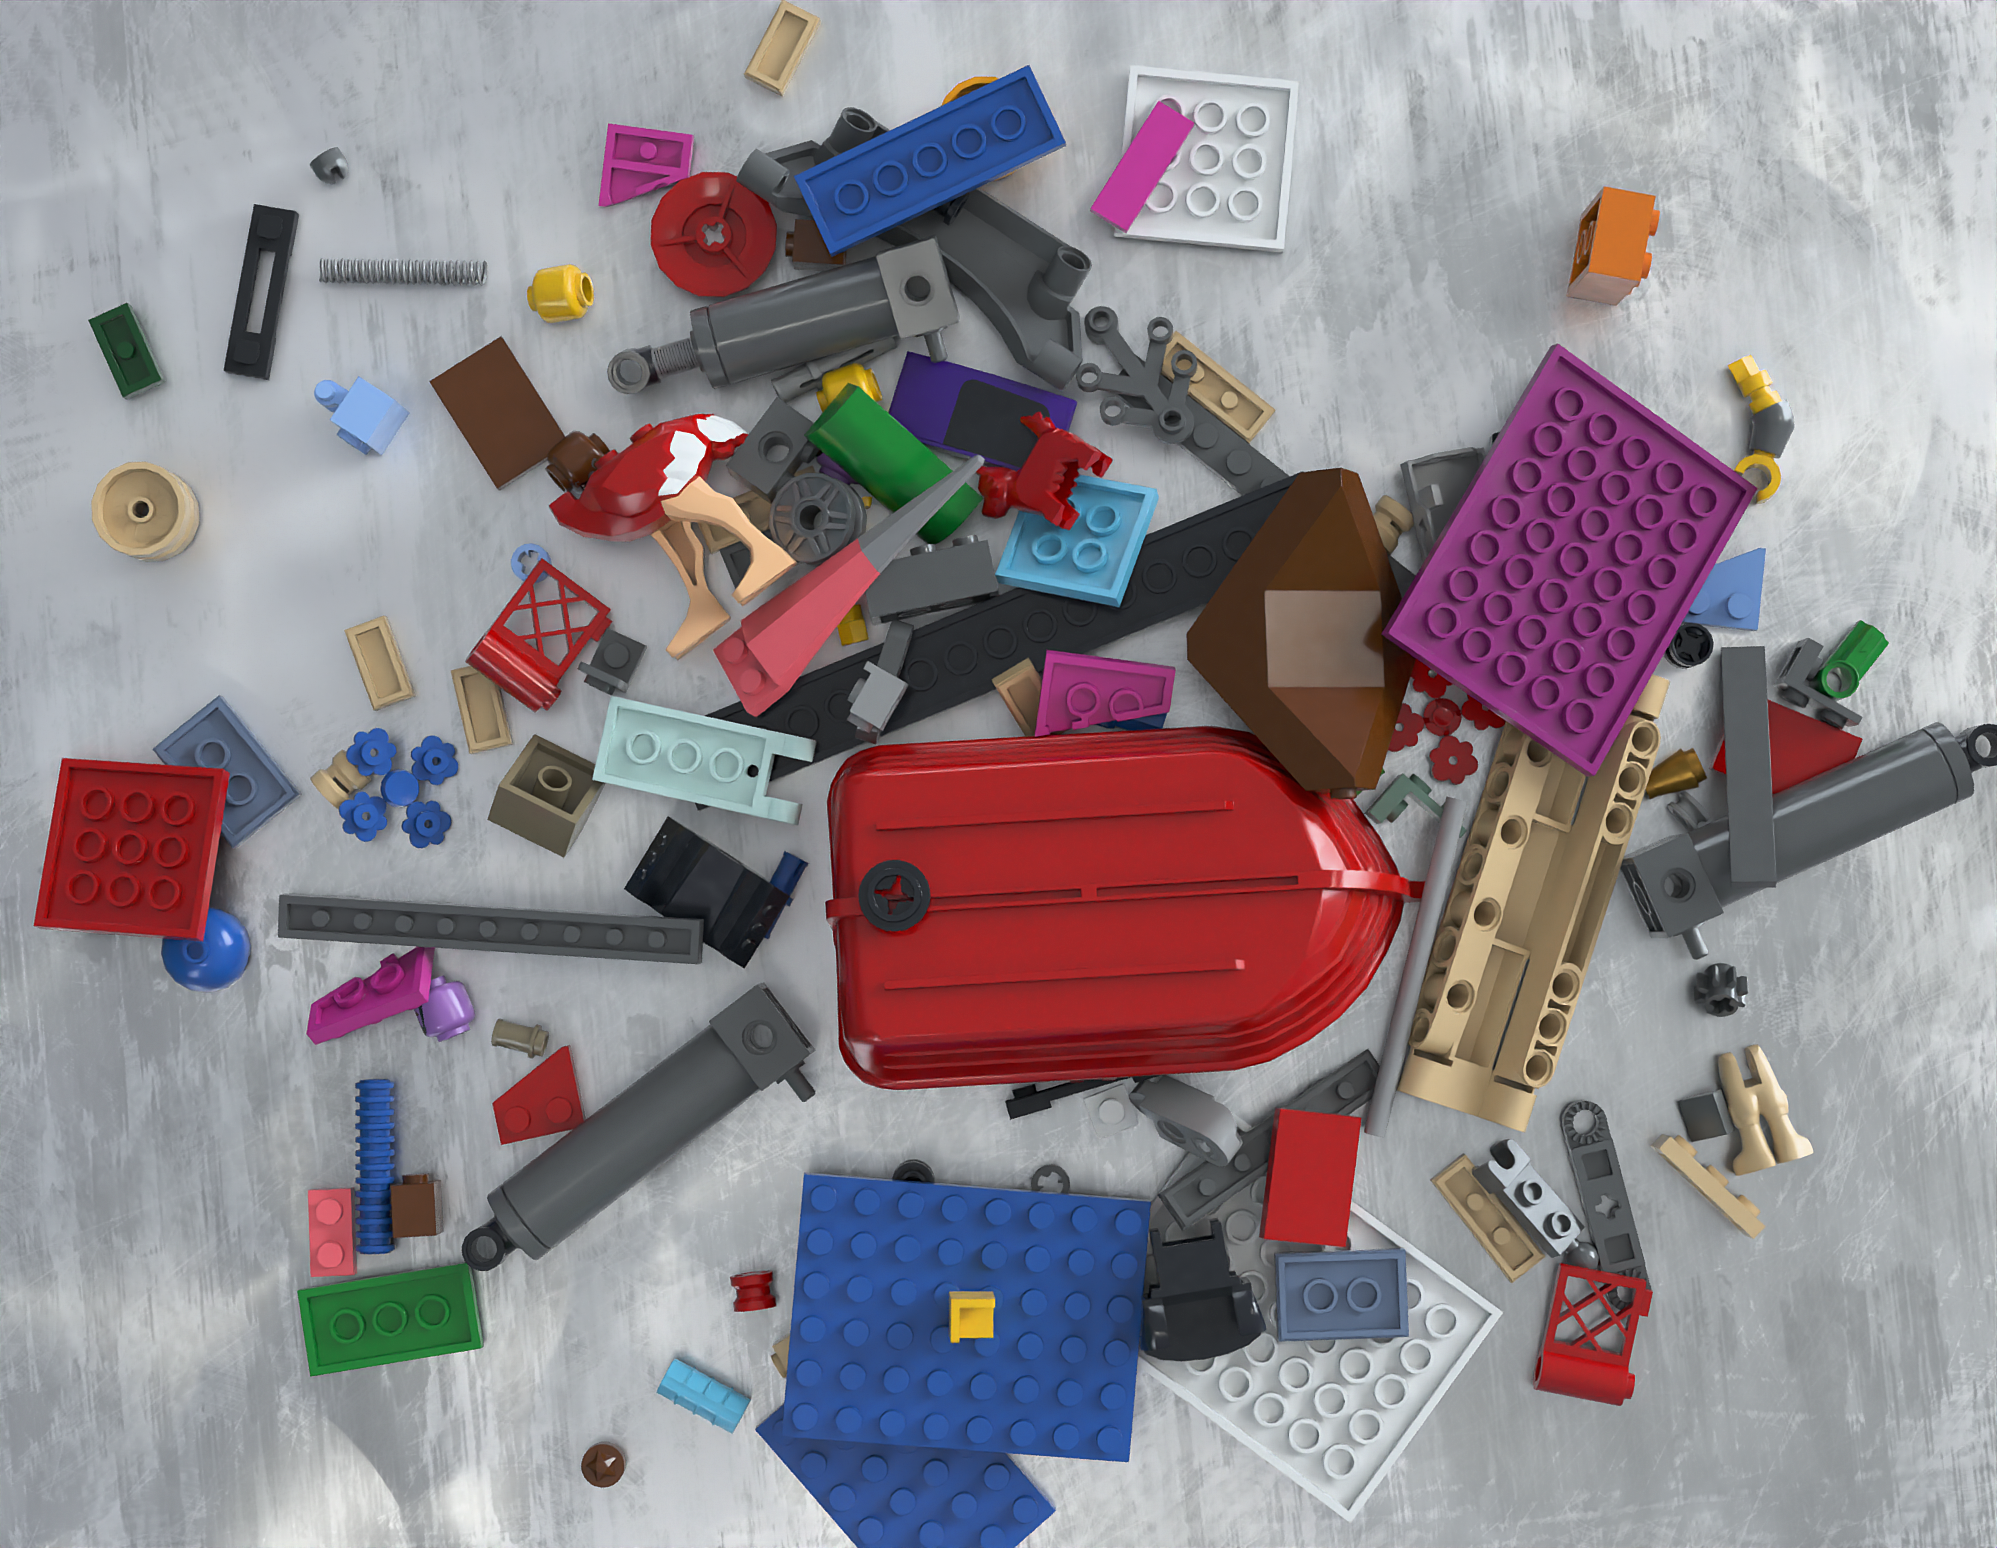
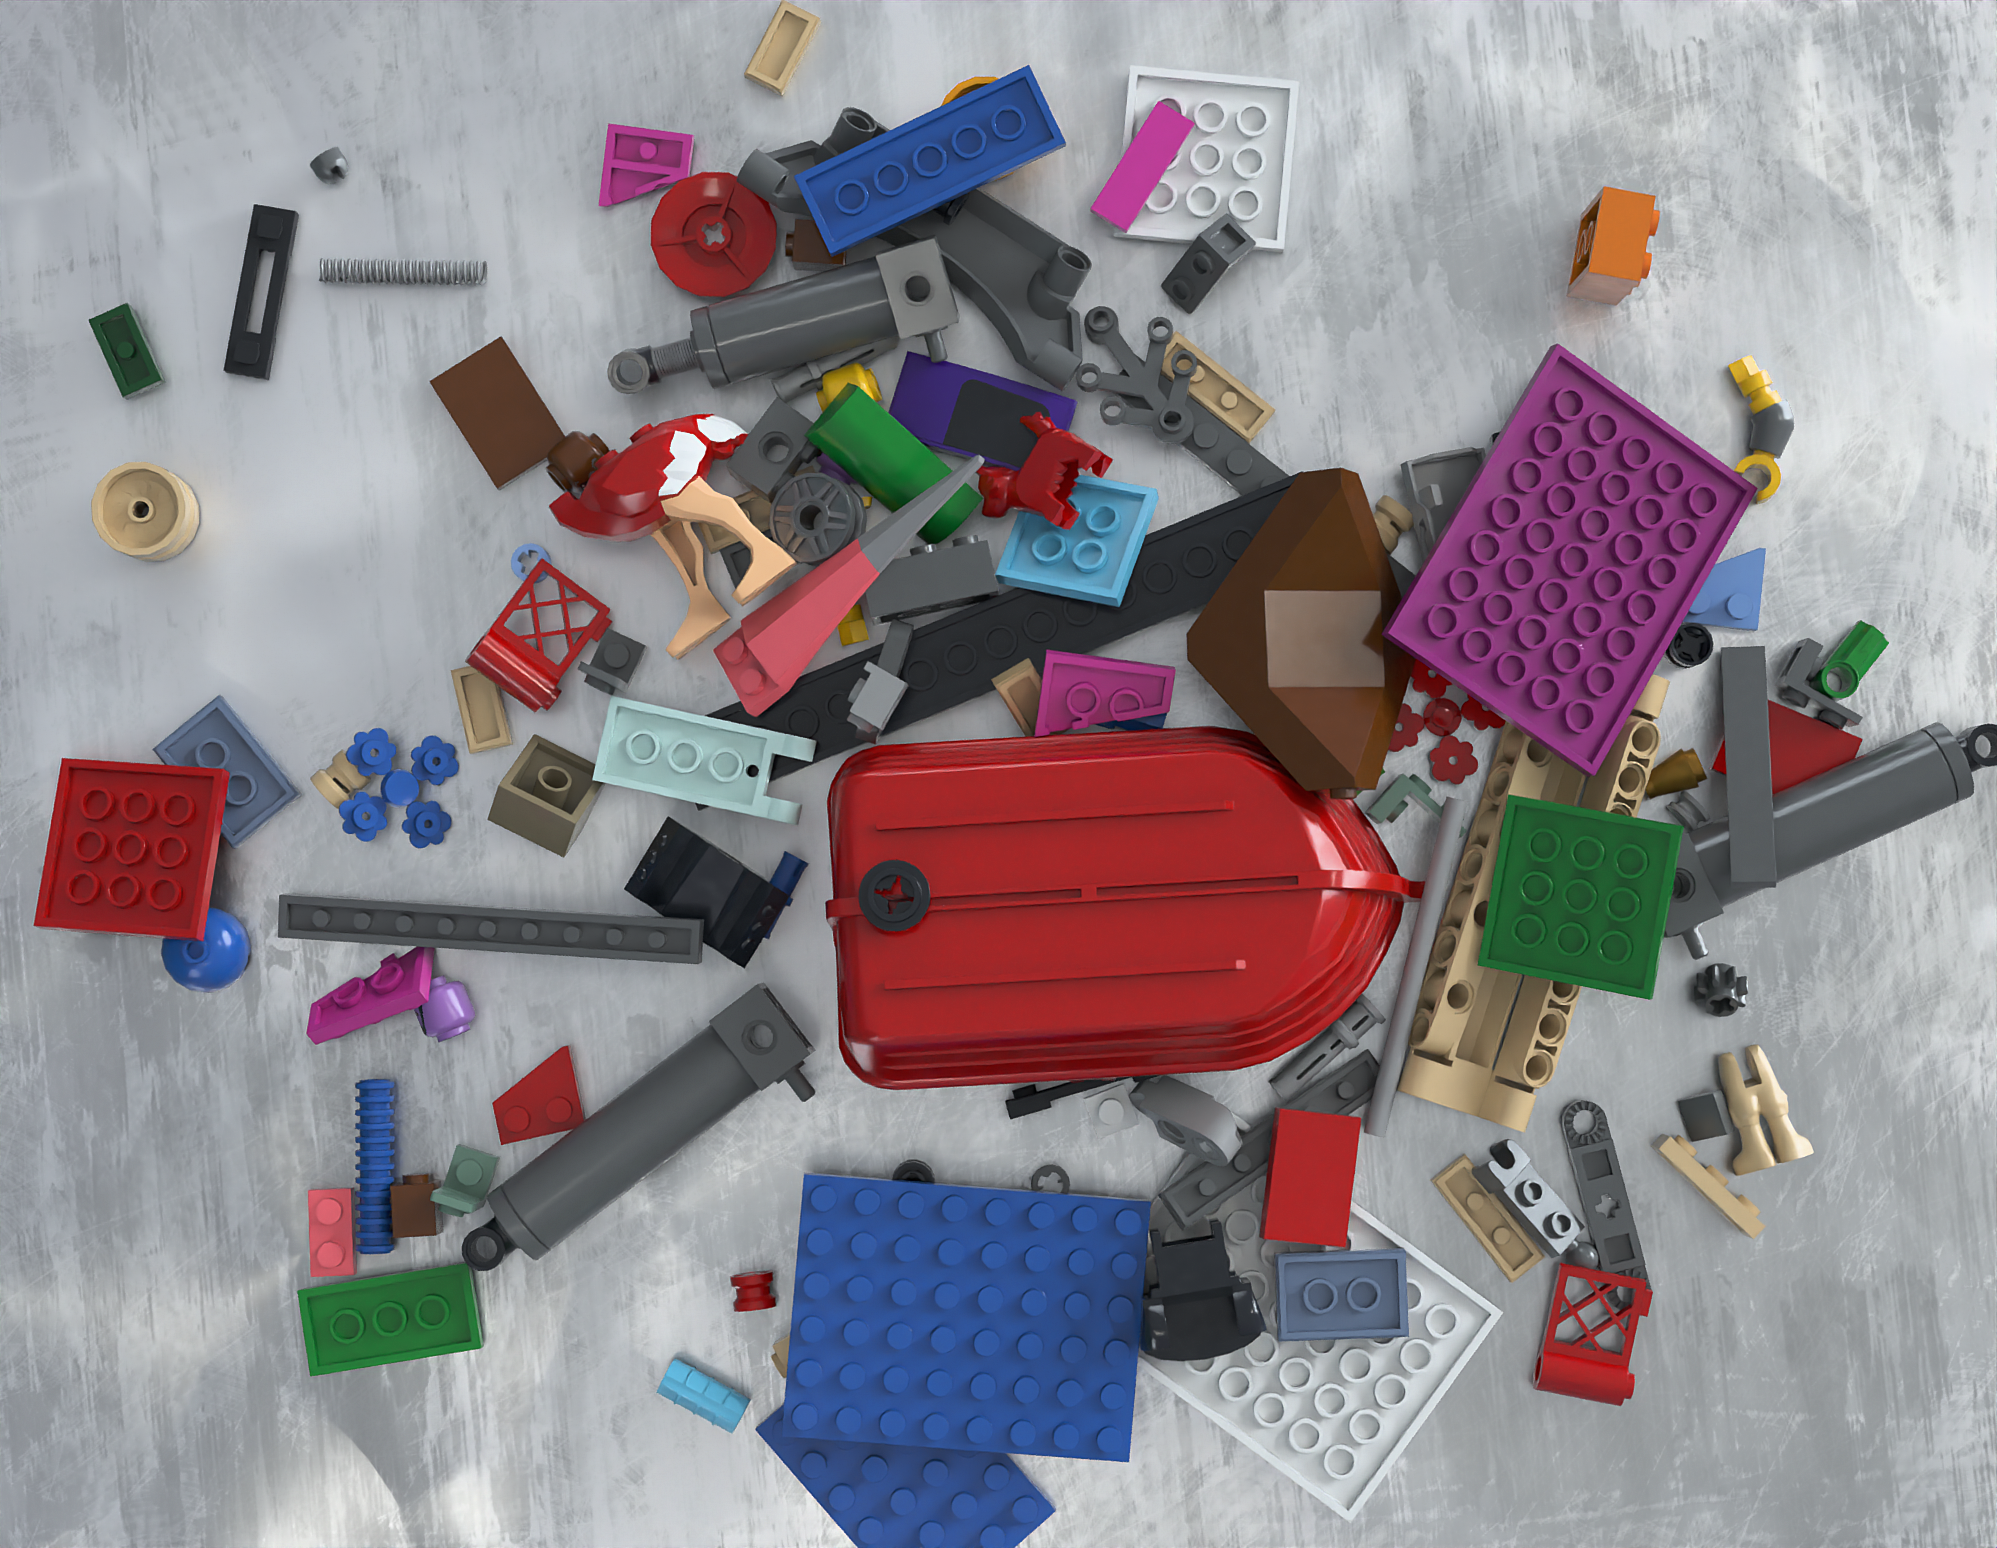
(363, 413): light blue brick -> none
(380, 663): tan tile -> none
(466, 1181): none -> sand green bracket
(520, 1038): dark tan pin -> none
(560, 293): yellow head -> none
(603, 1464): reddish brown tile -> none
(970, 1315): yellow panel -> none
(1206, 262): none -> dark grey bracket
(1341, 1034): none -> light grey pin
(1580, 896): none -> green plate

